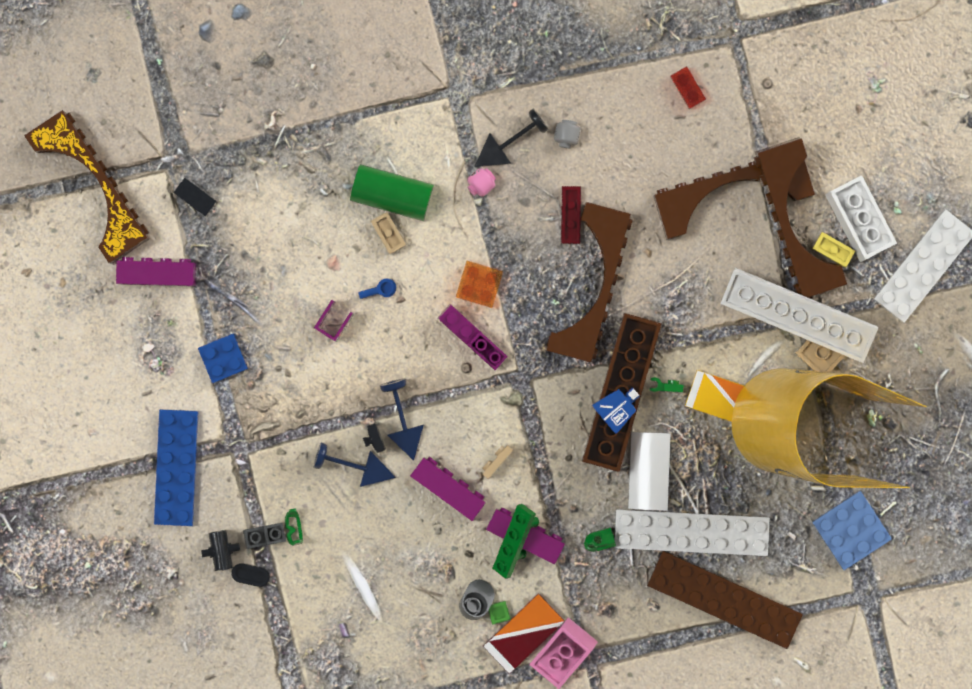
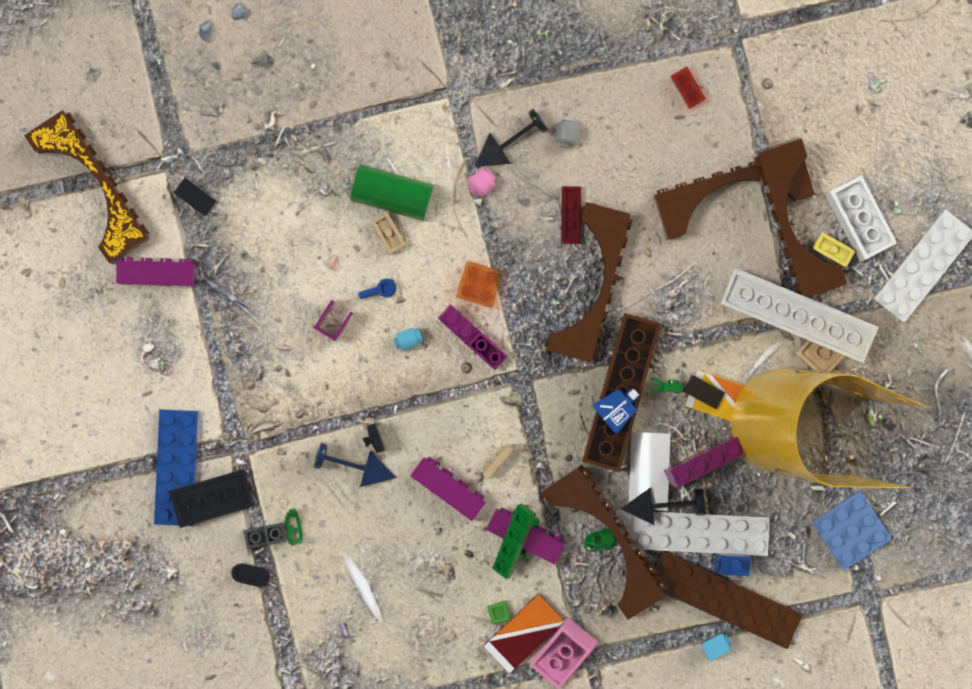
(211, 498): none -> black tile
(220, 550): black pin -> none
(223, 358): blue plate -> none
(407, 438): dark blue piece -> none
(408, 339): none -> medium azure brick
(476, 600): dark grey cap -> none
(580, 492): none -> reddish brown arch
(643, 508): none -> black piece
(703, 391): none -> black slope
(704, 462): none -> magenta brick
(716, 646): none -> medium azure brick
(732, 564): none -> blue torso

